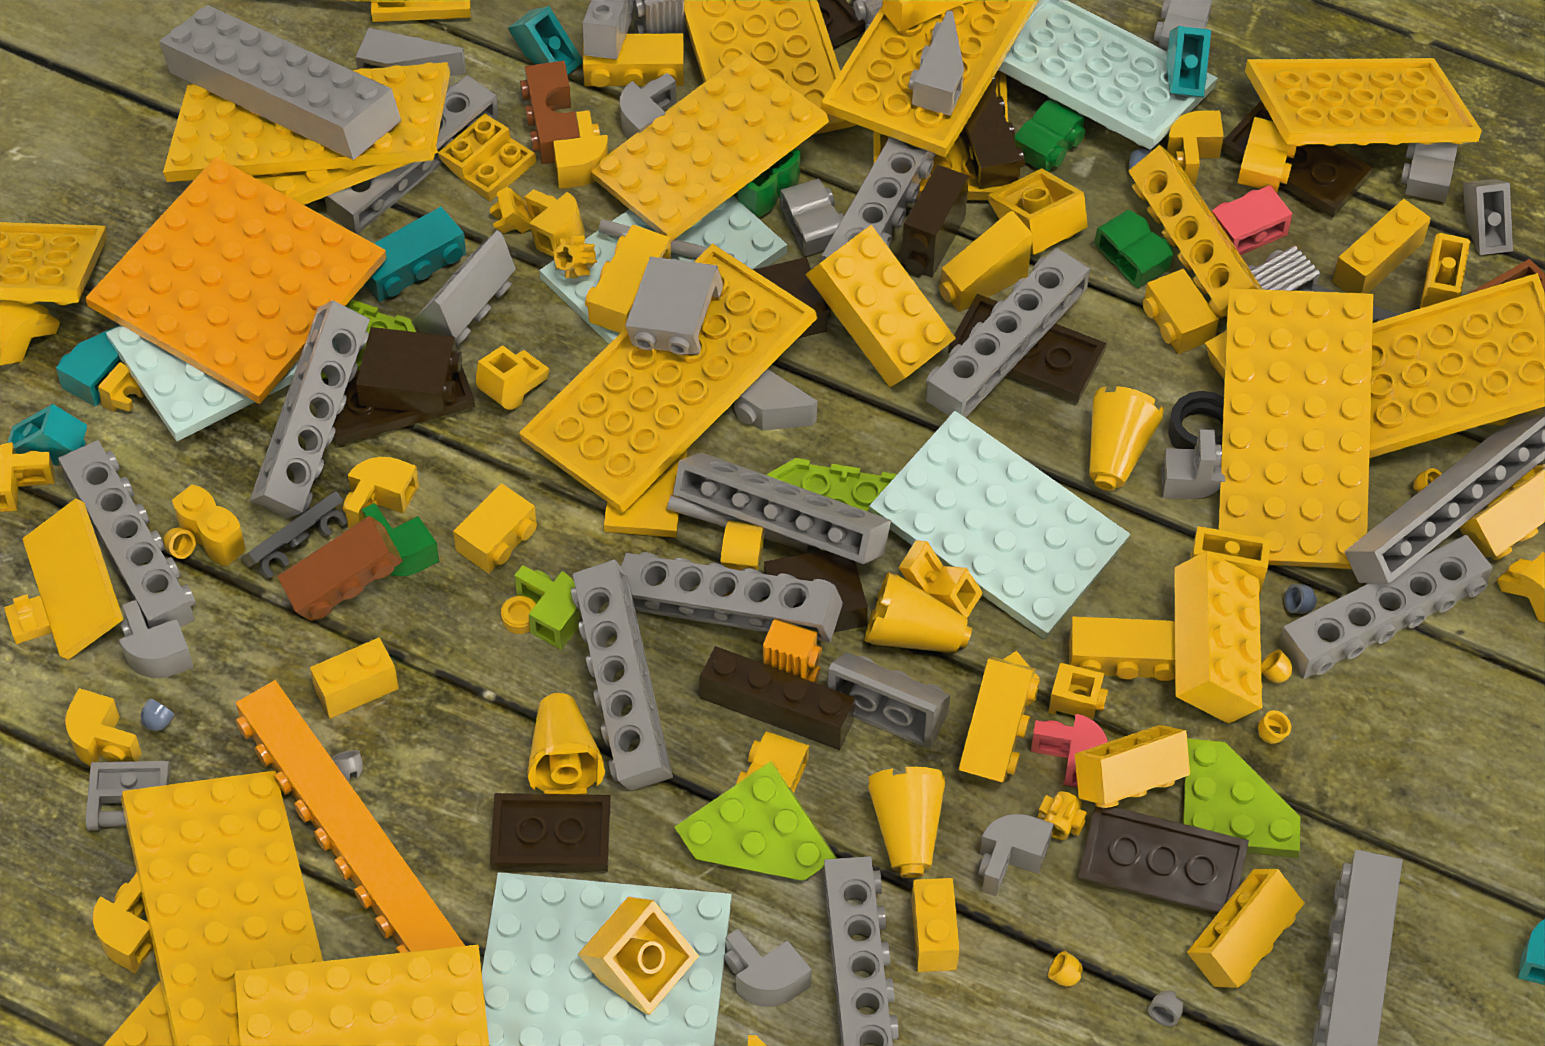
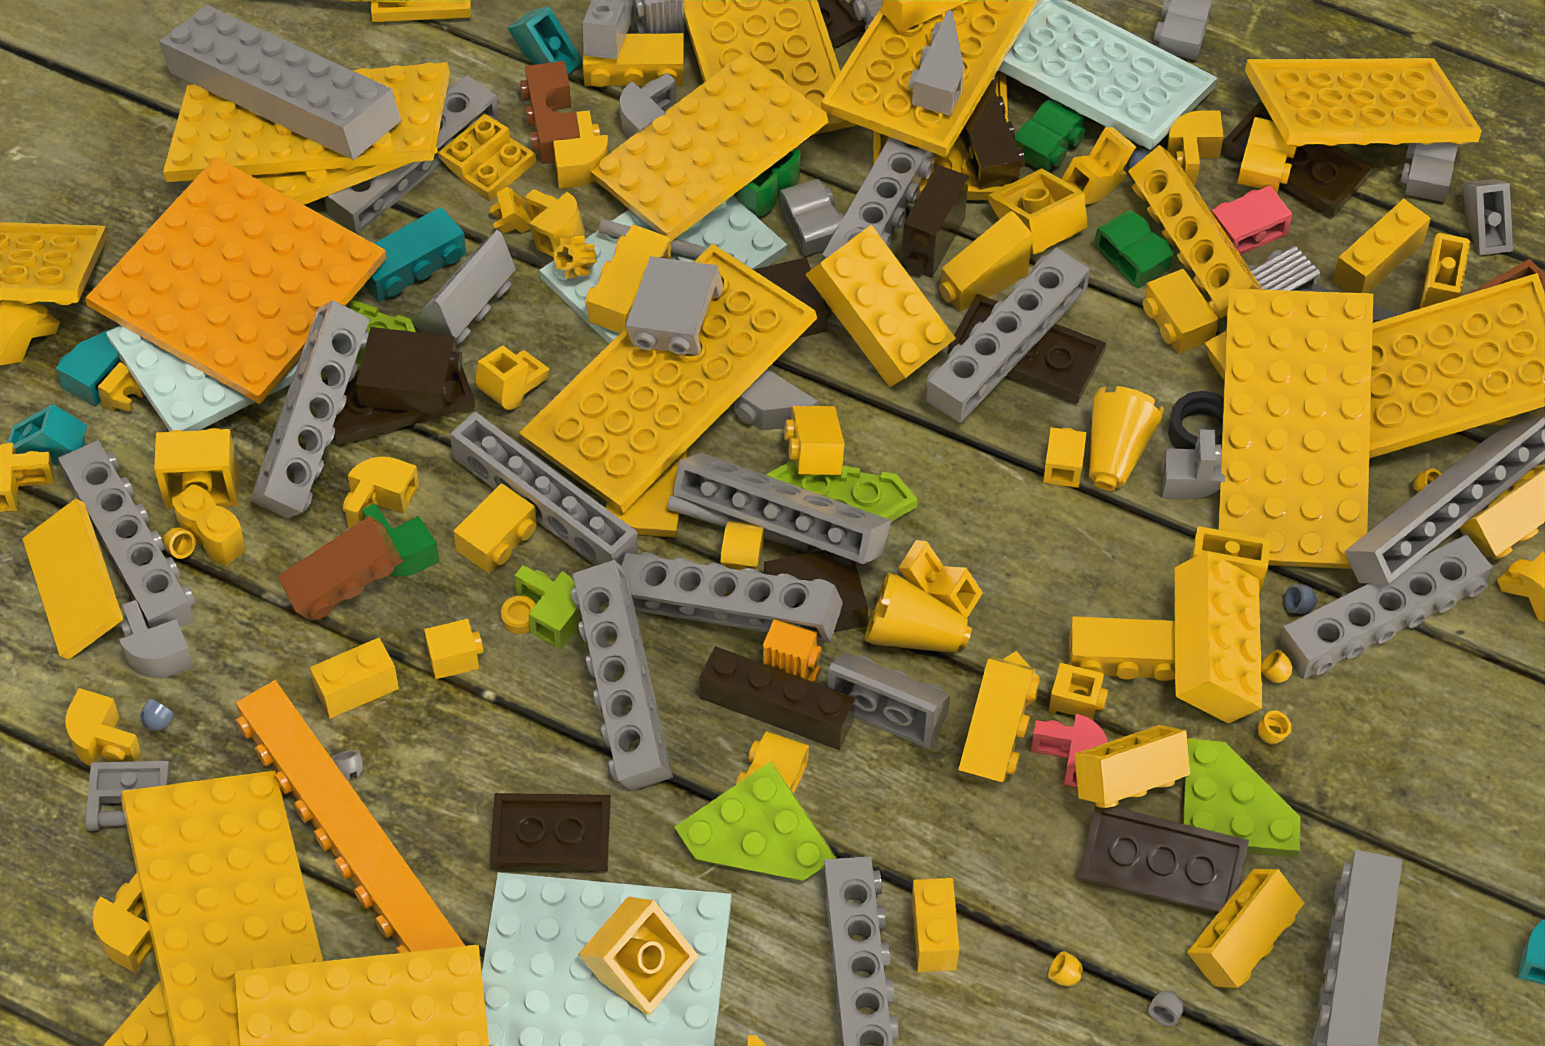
(27, 618): yellow tile -> none
(199, 459): none -> yellow brick
(295, 533): dark grey plate -> none
(388, 49): light grey slope -> none
(453, 648): none -> yellow brick
(557, 501): none -> light grey brick
(563, 749): yellow cone -> none
(766, 979): light grey brick -> none
(815, 440): none -> yellow brick
(908, 816): yellow cone -> none
(1002, 520): light aqua plate -> none
(1012, 841): light grey brick -> none
(1064, 457): none -> yellow brick
(1064, 813): yellow gear -> none
(1101, 169): none -> yellow brick
(1188, 60): teal slope -> none

